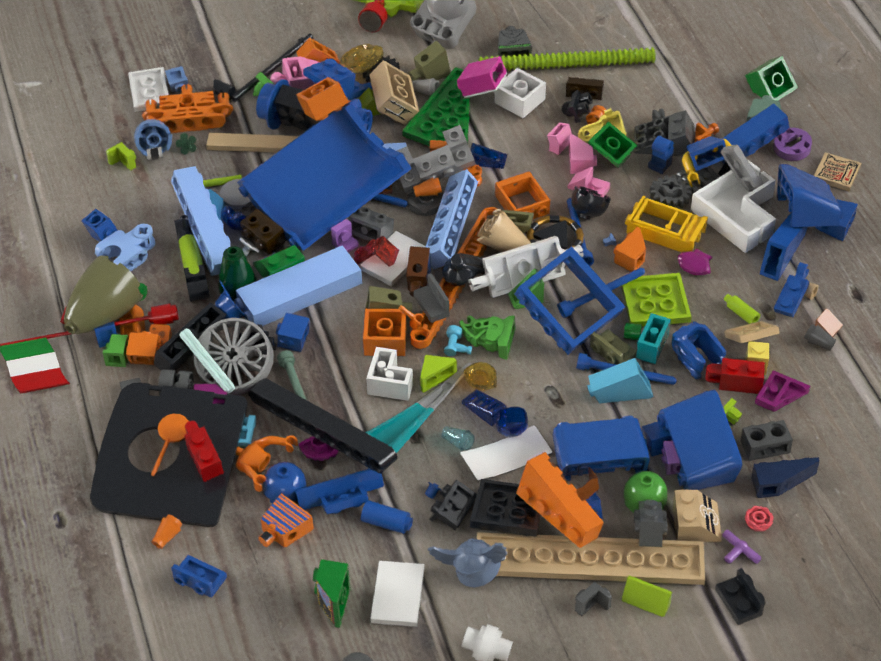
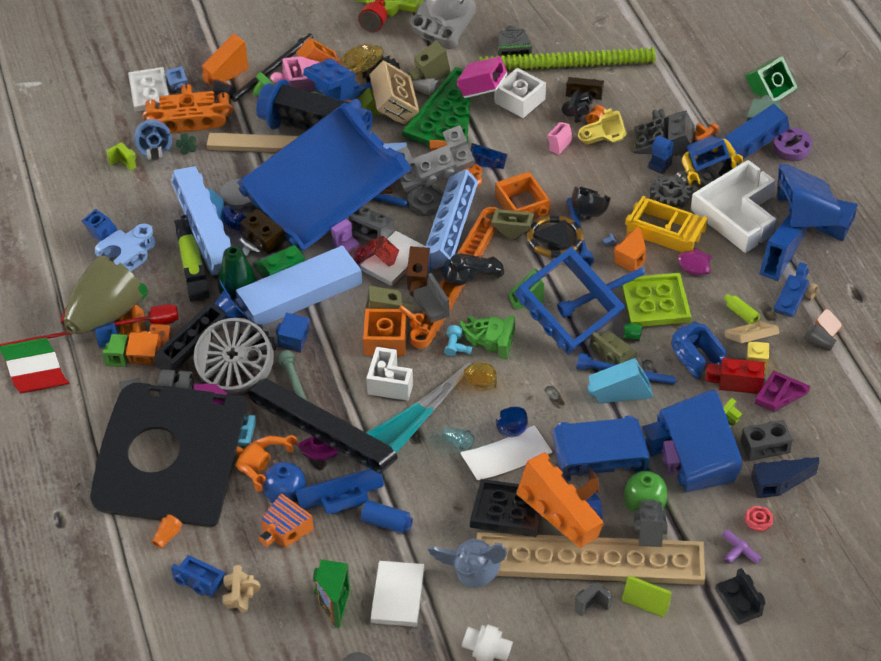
(170, 429): orange piece -> none
(202, 451): red brick -> none
(207, 361): light aqua axle -> none
(220, 181): lime bar -> none
(227, 61): none -> orange slope
(242, 587): none -> tan hips
(322, 99): orange brick -> none
(428, 188): orange cone -> none
(432, 490): blue piece -> none
(436, 370): lime slope -> none
(453, 505): black bracket -> none
(479, 410): clear blue slope -> none
(501, 233): tan cone -> none
(510, 267): white plate -> none
(580, 155): bright pink slope -> none
(586, 179): bright pink slope -> none
(612, 144): green slope -> none
(653, 338): teal brick -> none
(696, 517): tan slope -> none
(741, 167): light grey hinge -> none
(838, 171): tan tile -> none

